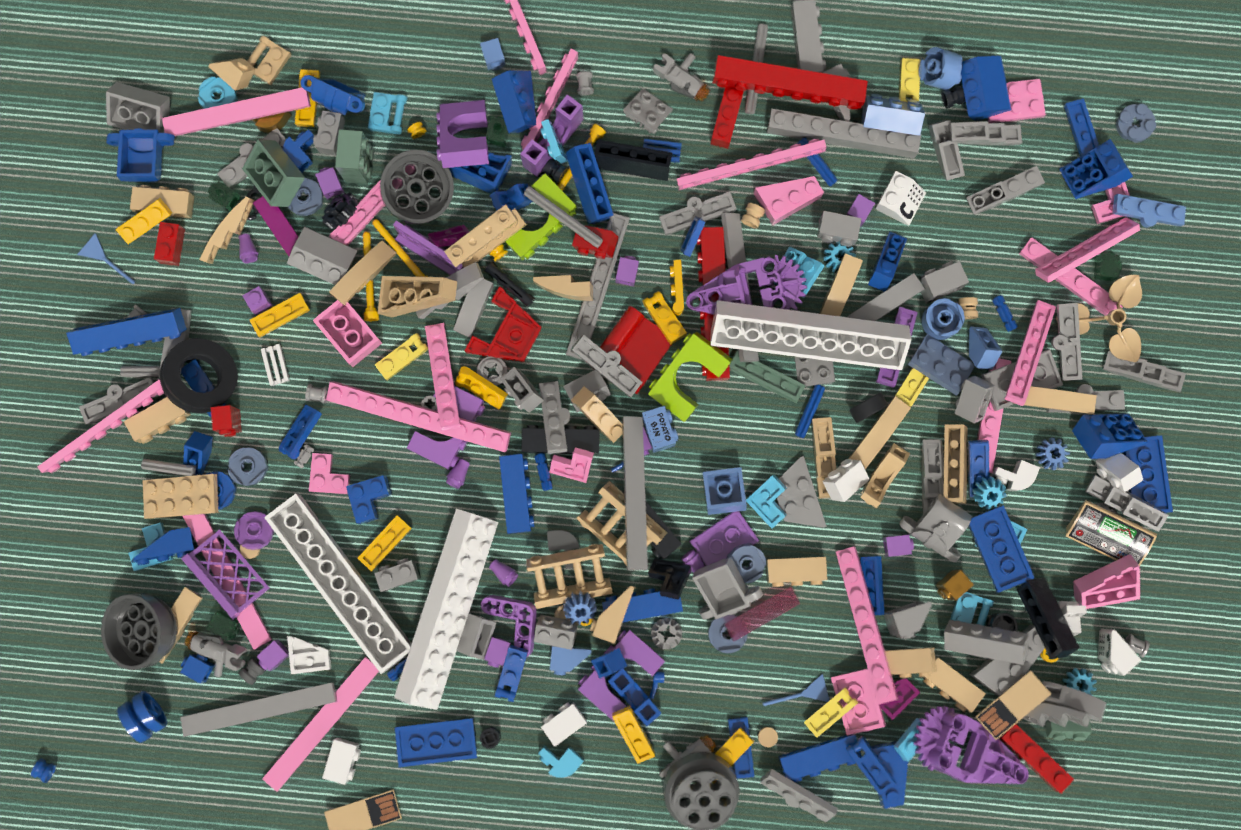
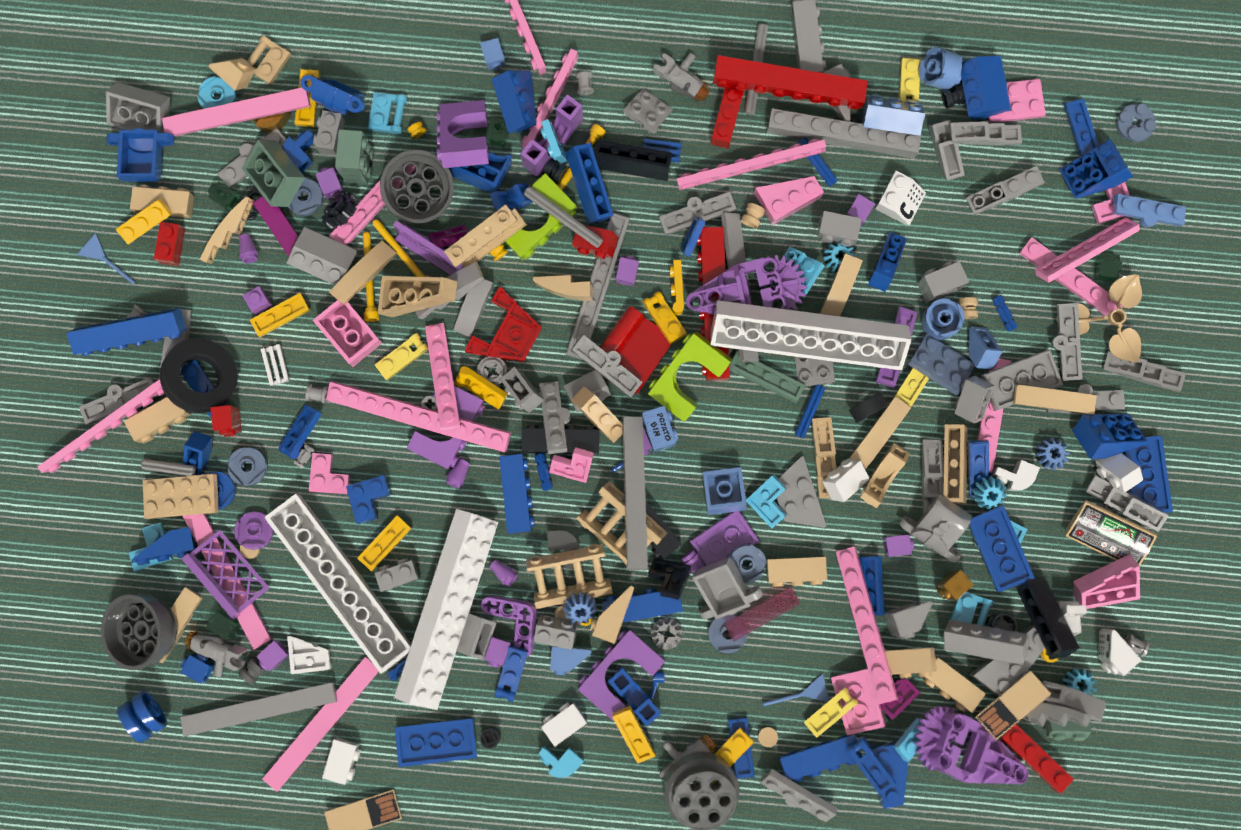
(43, 770): blue wheel -> none
(140, 371): light grey axle -> none
(506, 281): black pin -> none
(613, 662): blue brick -> none
(889, 299): light grey slope -> none
(1030, 353): bright pink plate -> none

